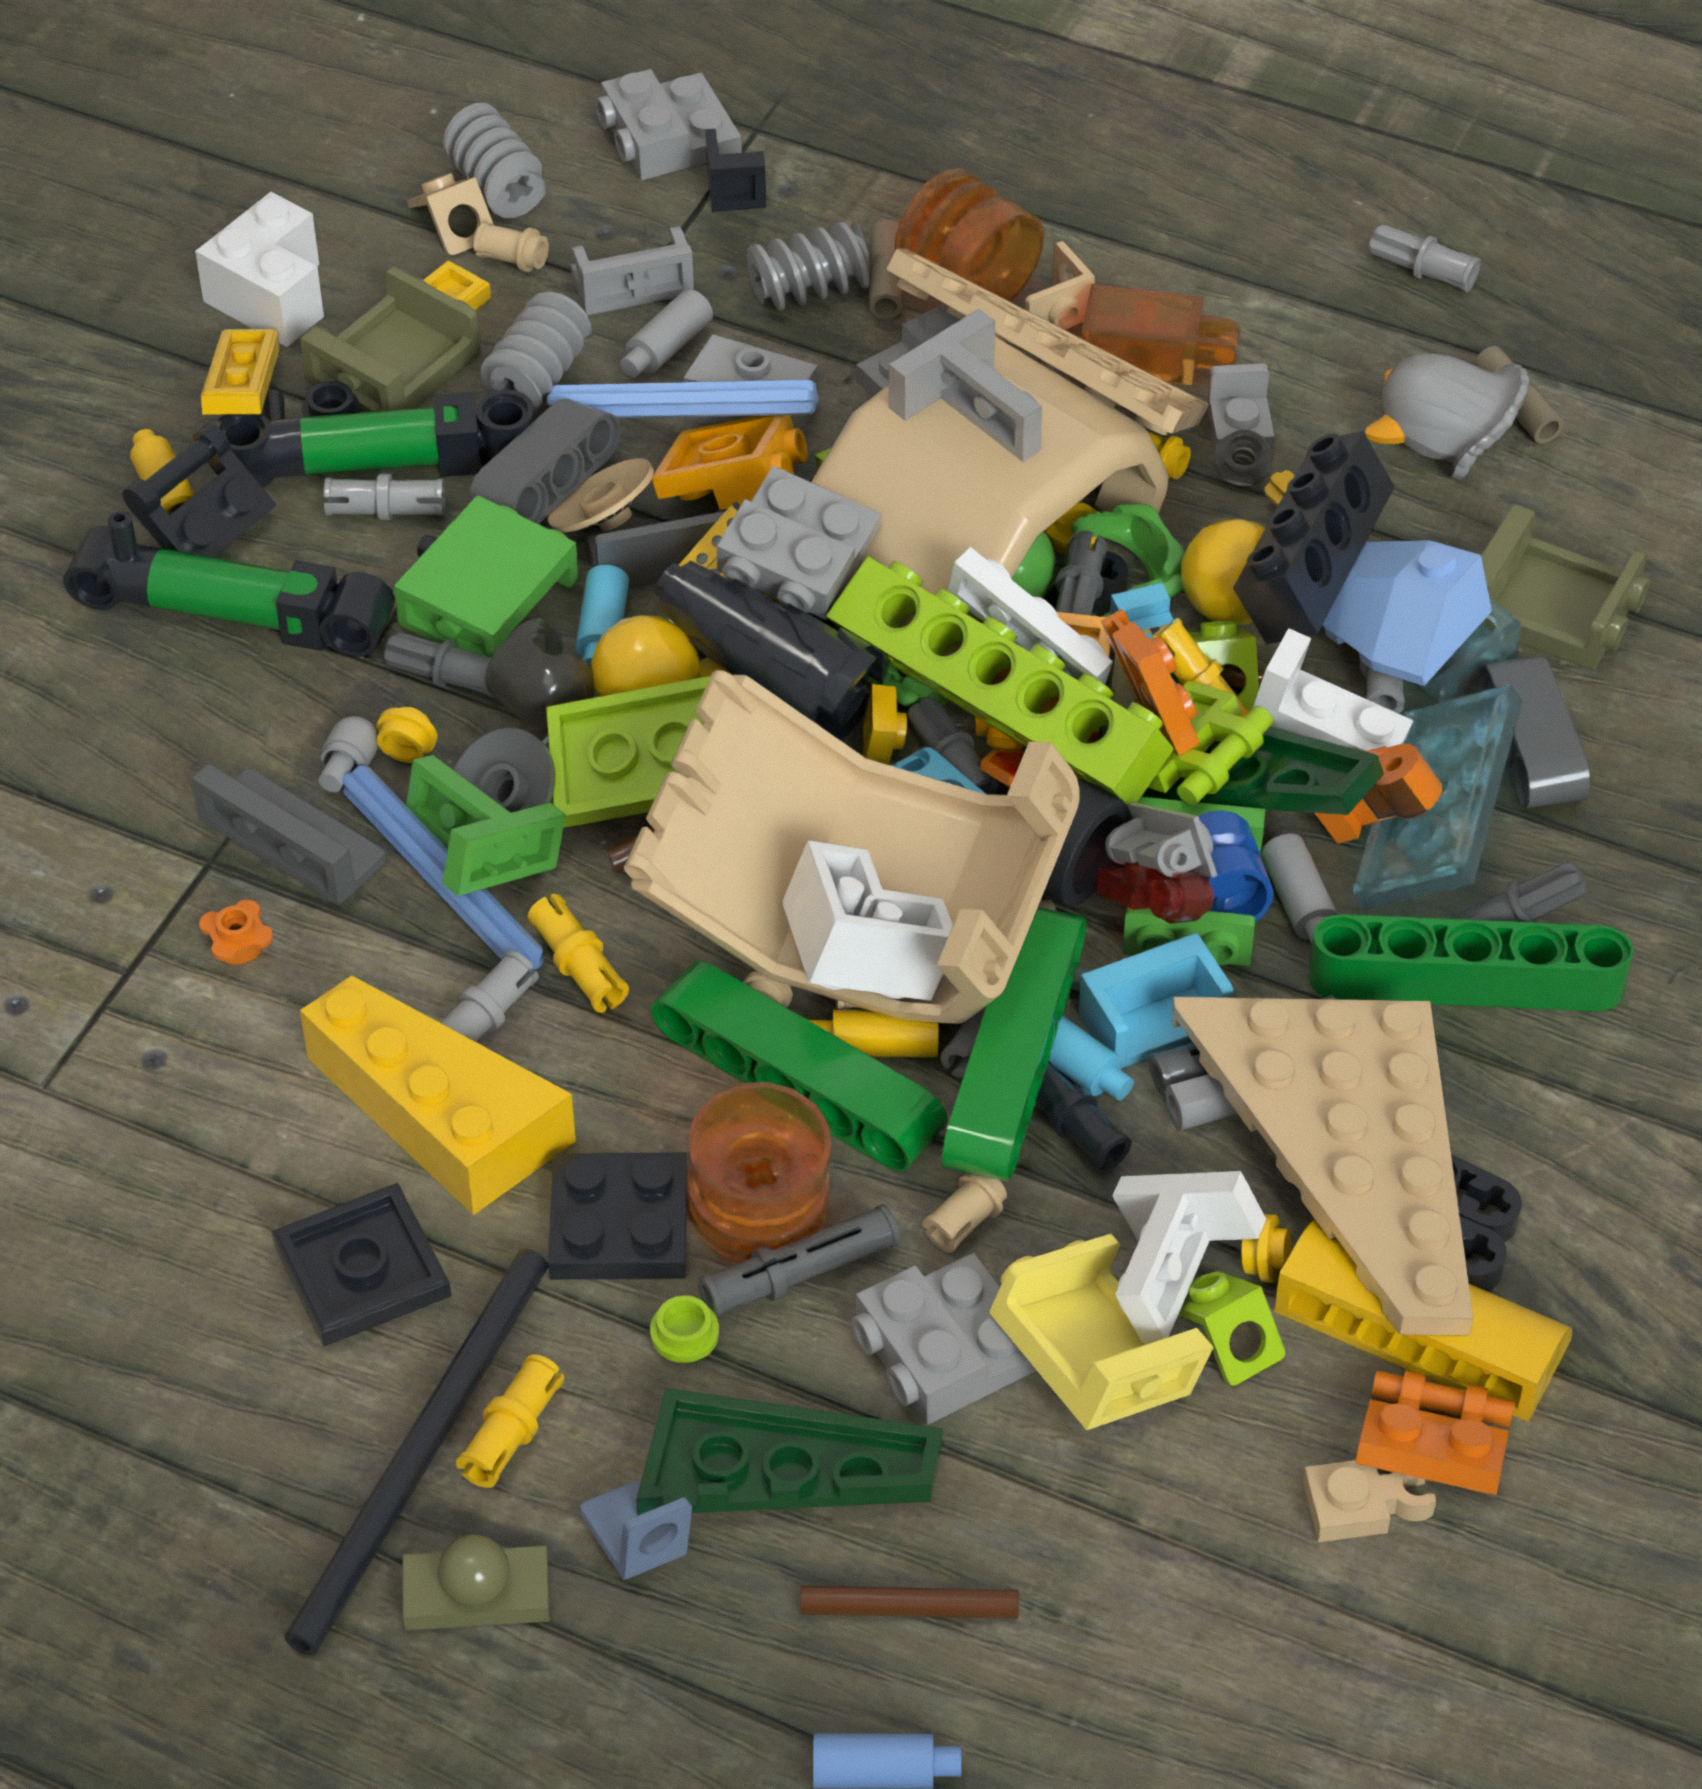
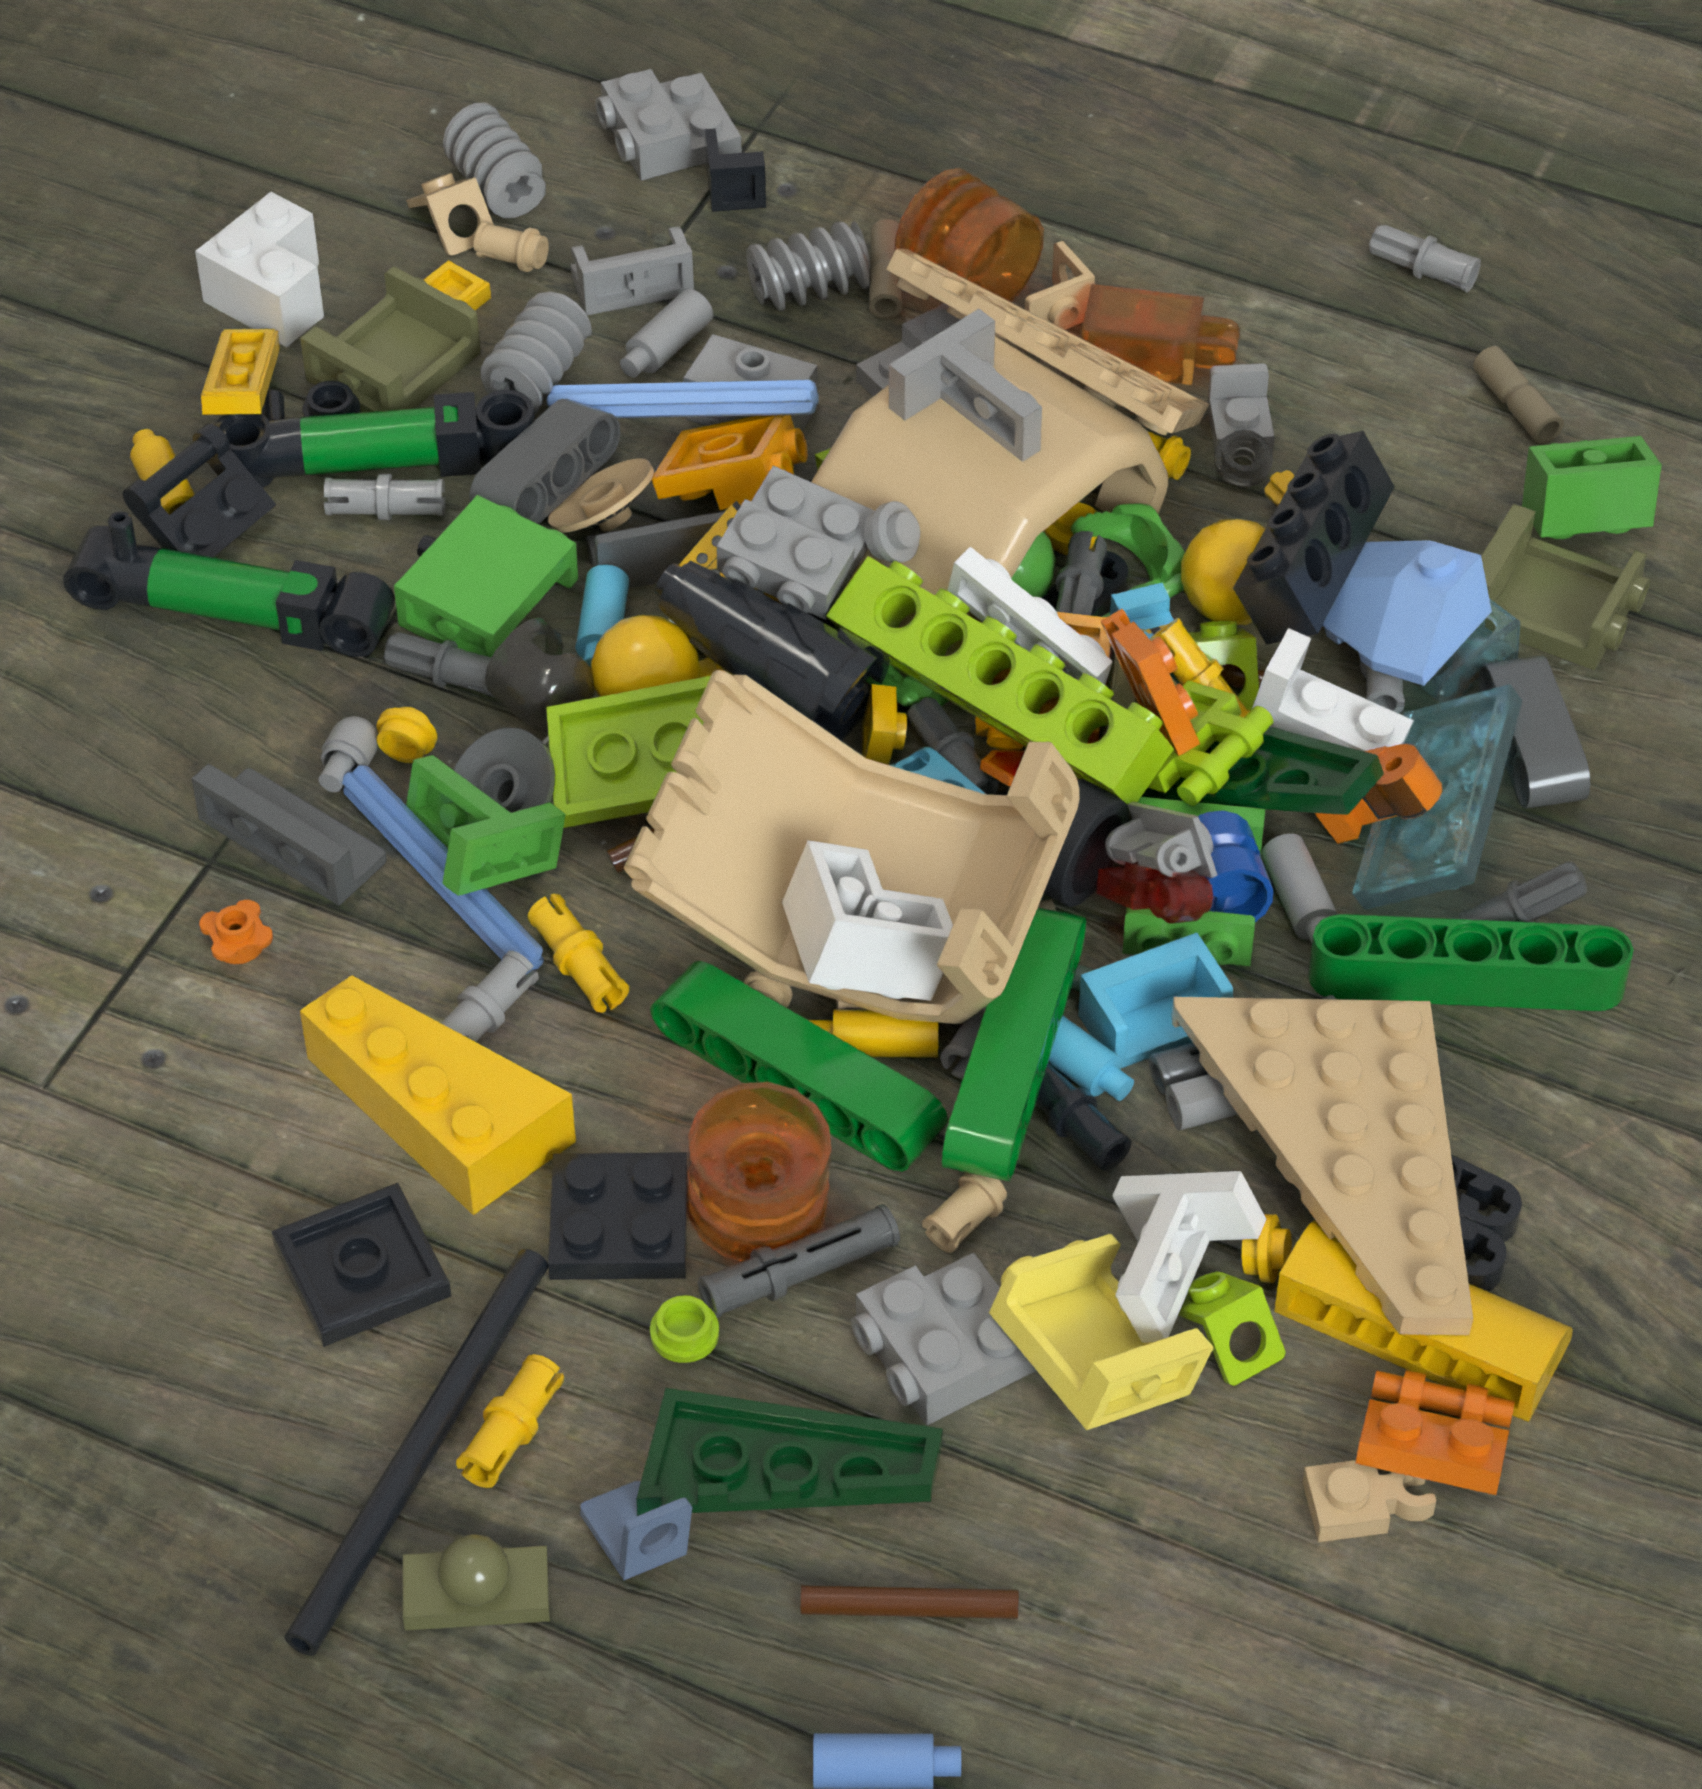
(892, 532): none -> light grey plate
(1448, 407): light grey hair -> none
(1591, 486): none -> bright green brick

